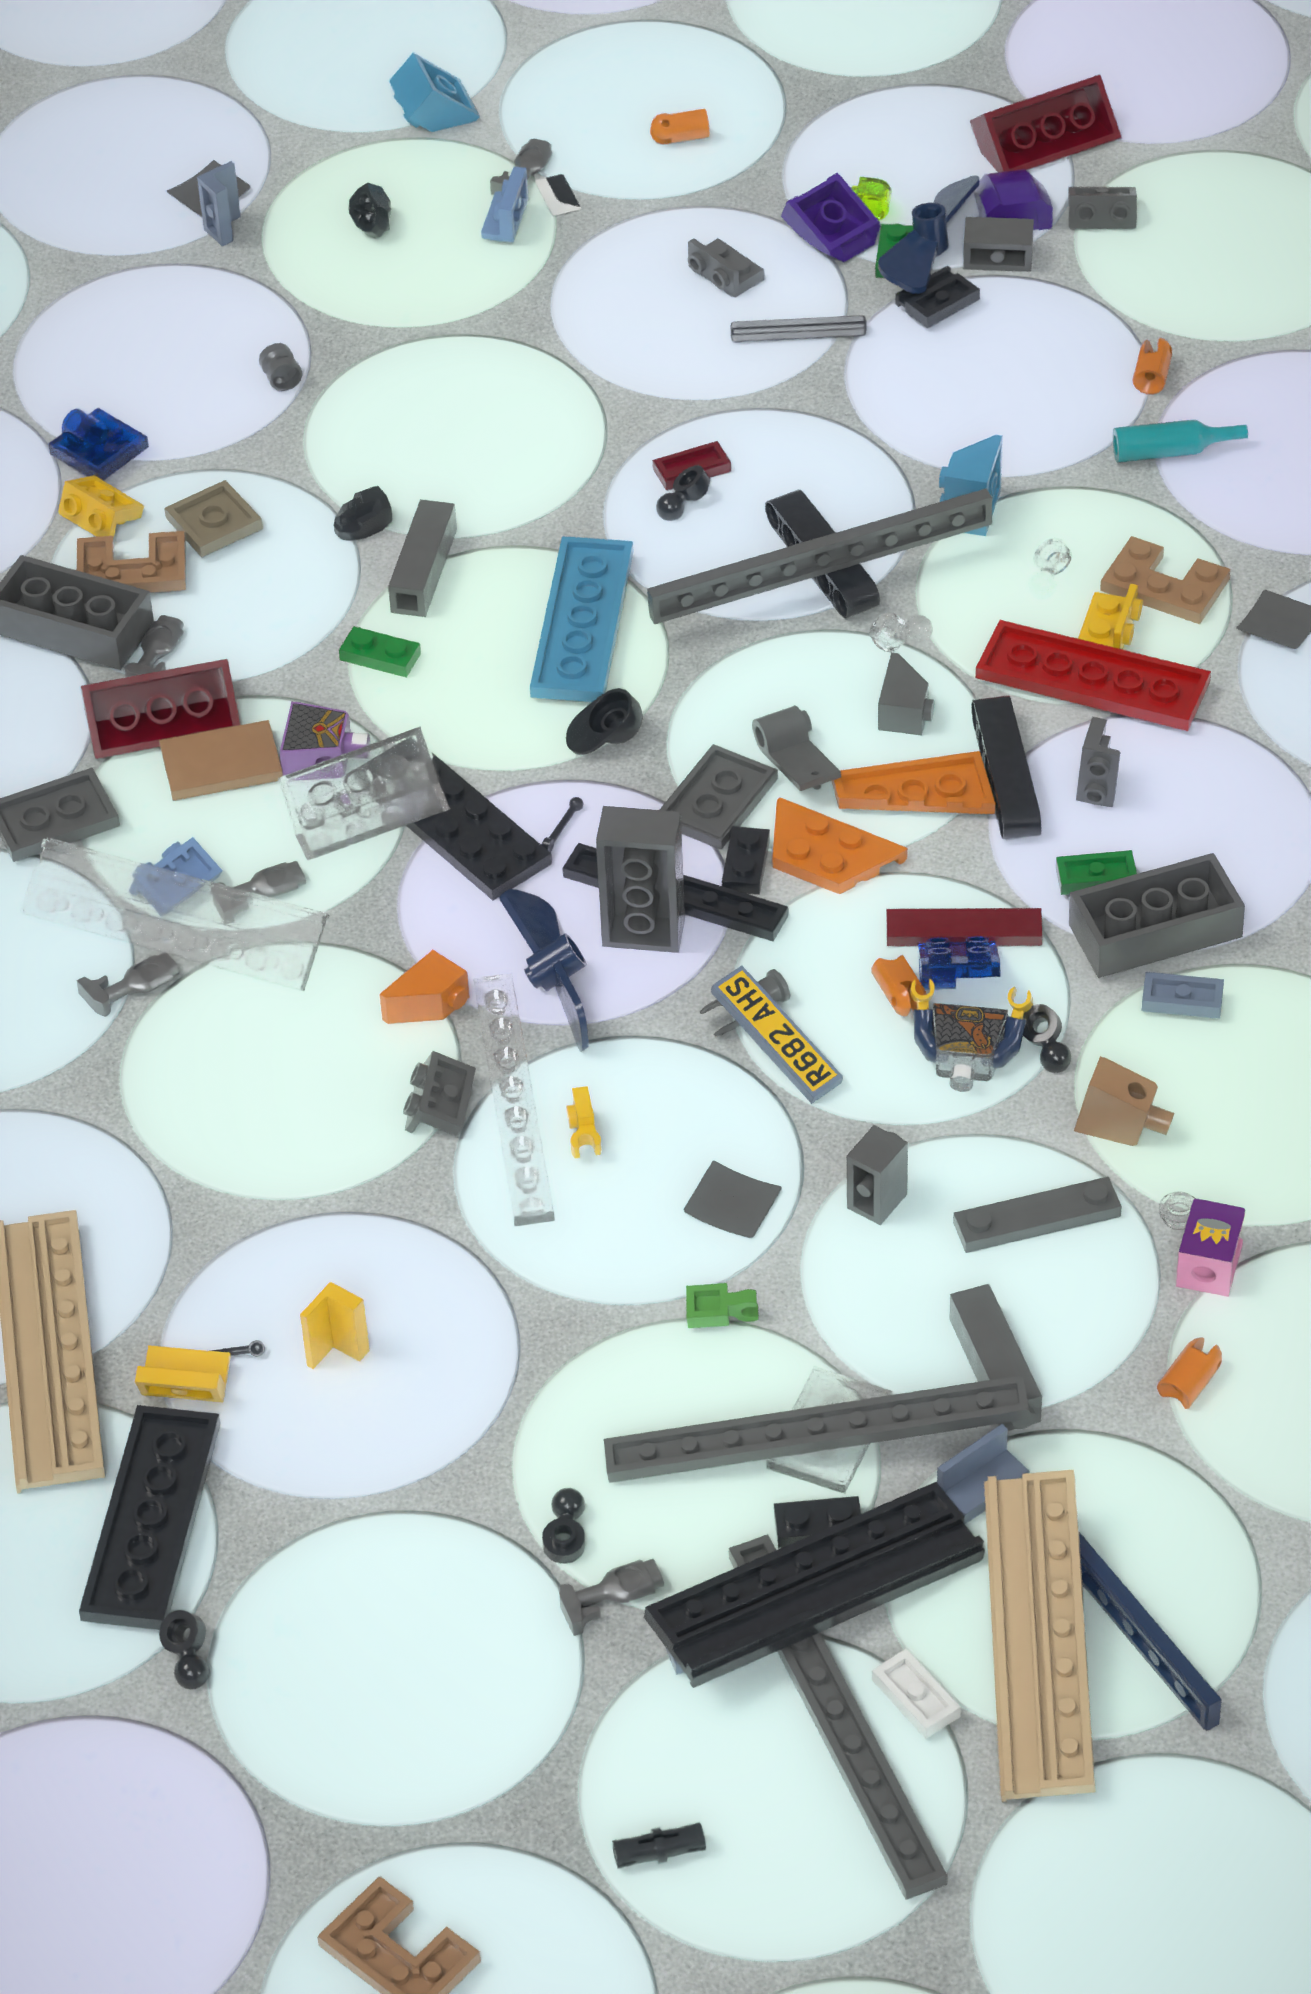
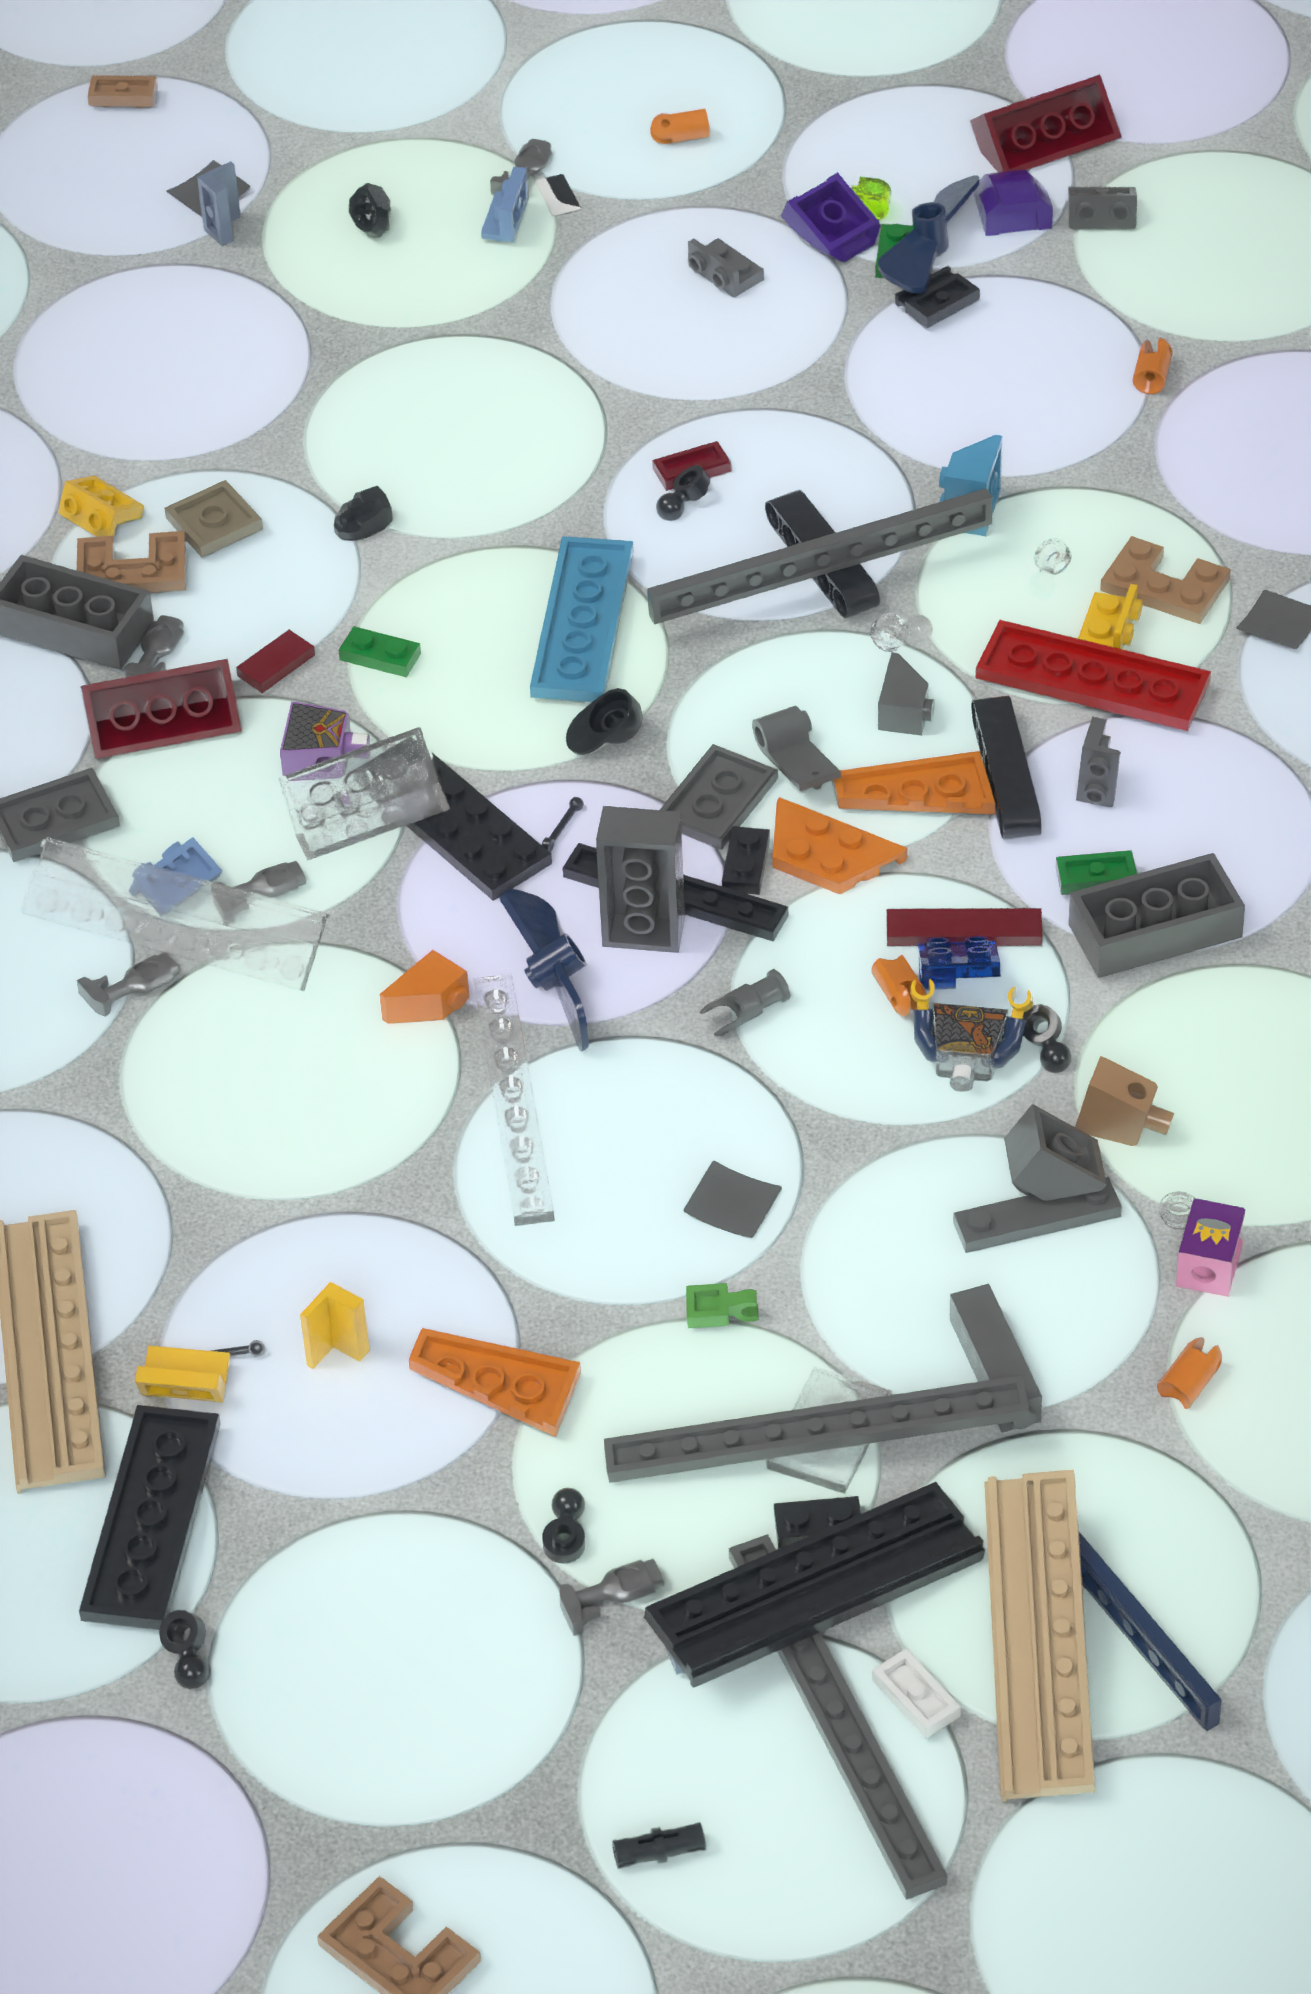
(96, 443): clear blue plate -> none
(122, 91): none -> medium nougat plate
(220, 760): medium nougat tile -> none
(275, 661): none -> dark red tile
(280, 367): dark grey wheel -> none
(422, 558): dark grey brick -> none
(431, 95): dark azure slope -> none
(439, 1094): dark grey bracket -> none
(506, 1378): none -> orange wing
(581, 1116): yellow plate -> none
(776, 1034): tile -> none
(798, 328): axle -> none
(877, 1174): dark grey brick -> none
(965, 1473): sand blue panel -> none
(998, 244): dark grey brick -> none
(1052, 1157): none -> dark grey slope
(1170, 439): teal piece -> none
(1182, 995): sand blue plate -> none

